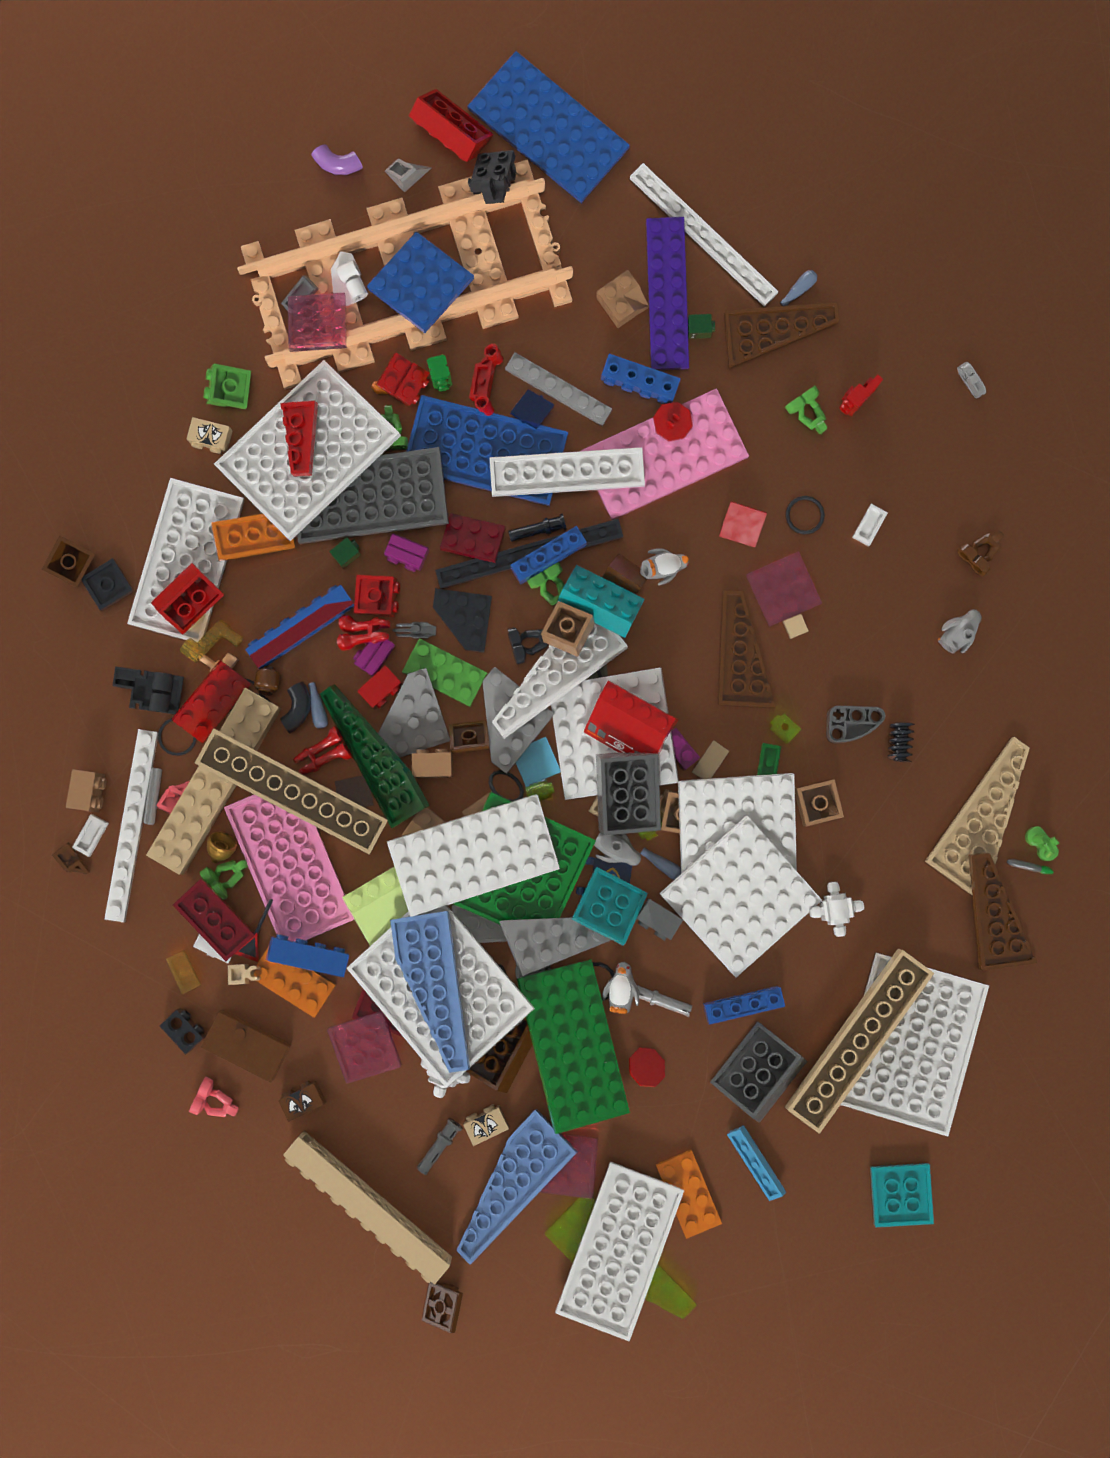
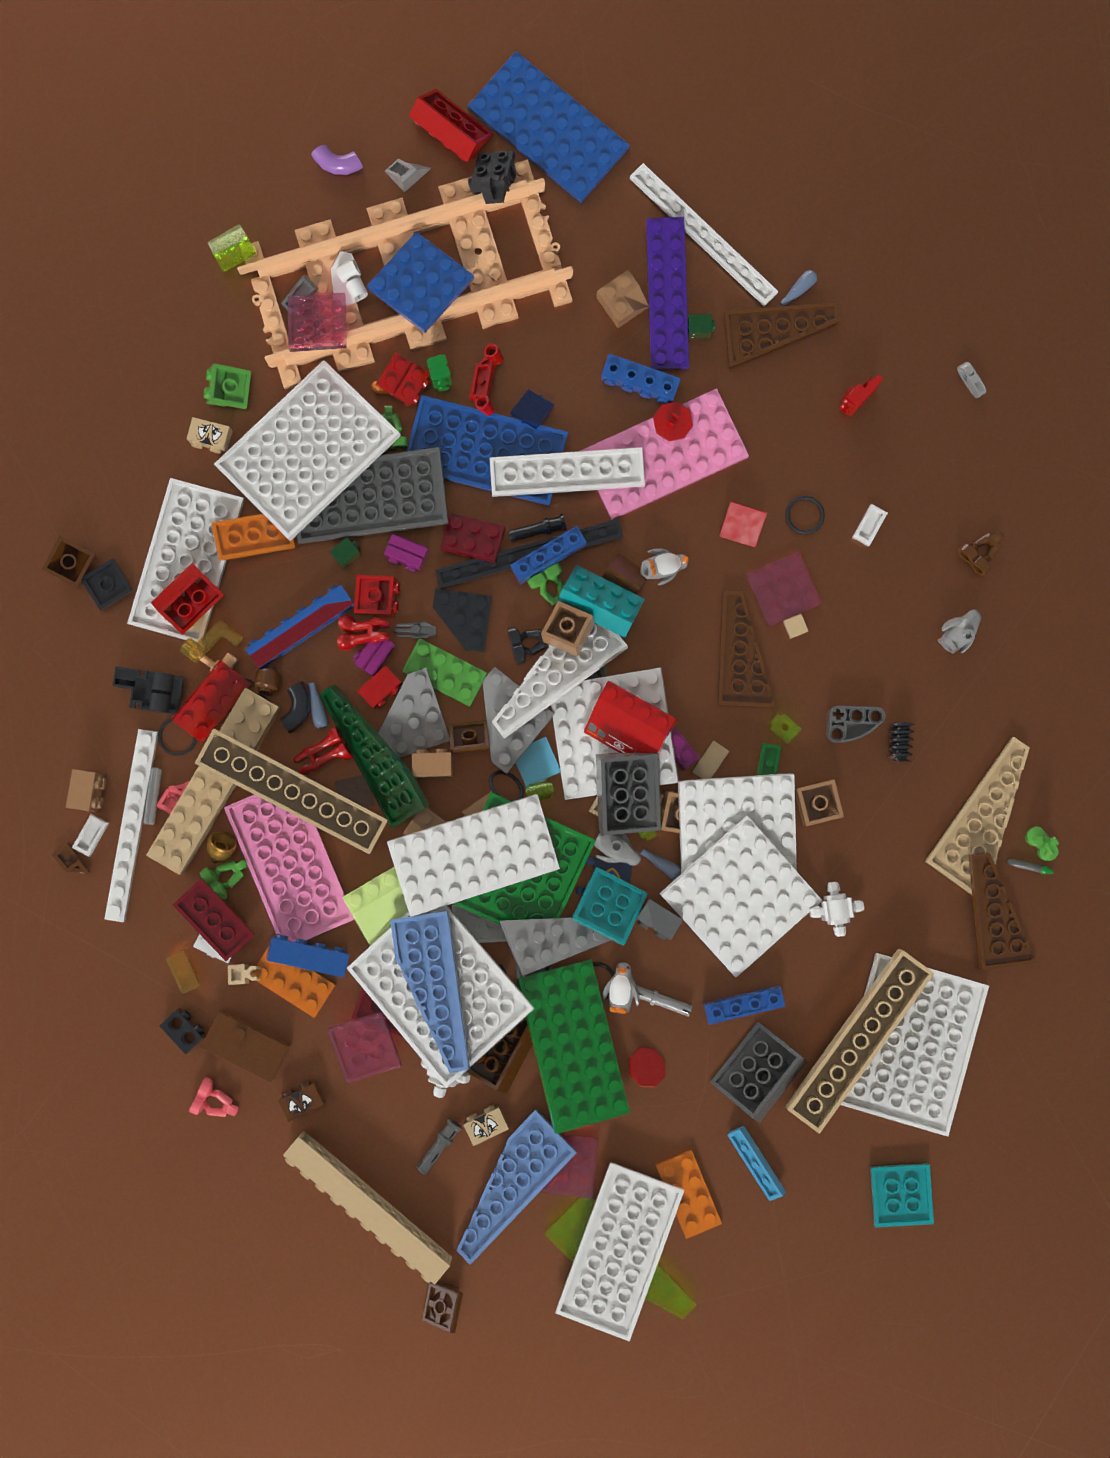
(231, 248): none -> clear neon green slope
(250, 949): black piece -> none
(300, 427): red wing -> none
(558, 389): light grey plate -> none
(799, 404): bright green piece -> none

